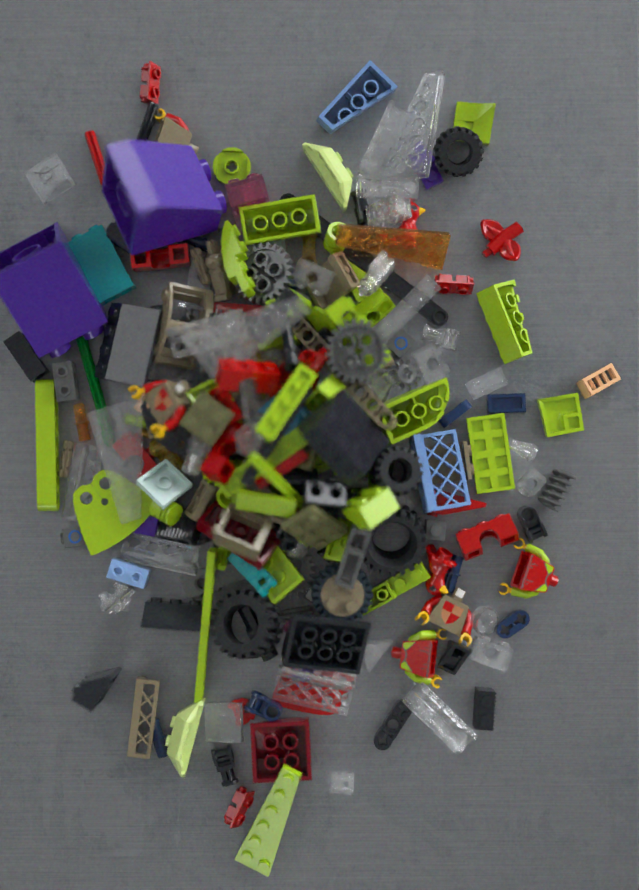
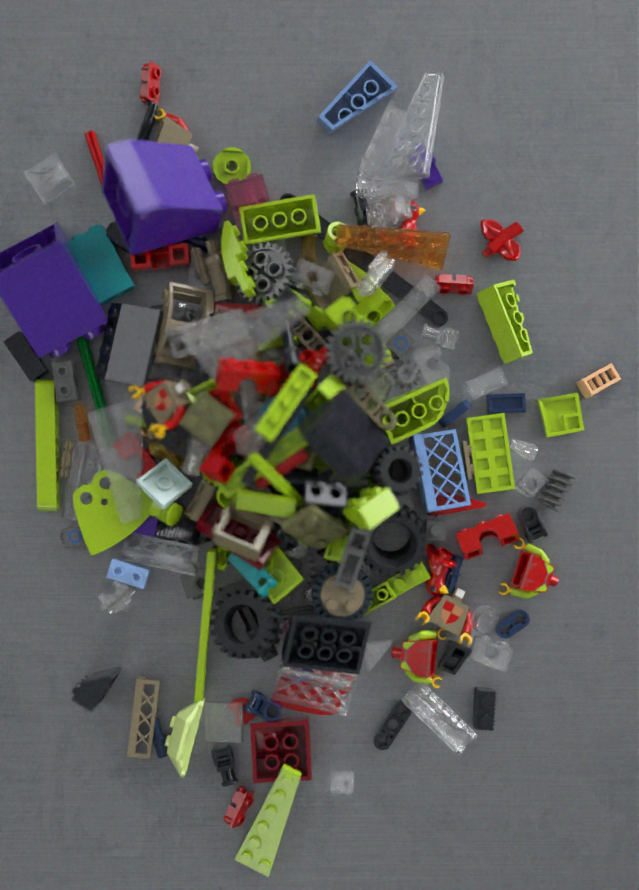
(172, 614): black slope -> none
(331, 171): yellowish green wedge -> none
(472, 159): black tyre -> none
(475, 117): lime plate -> none

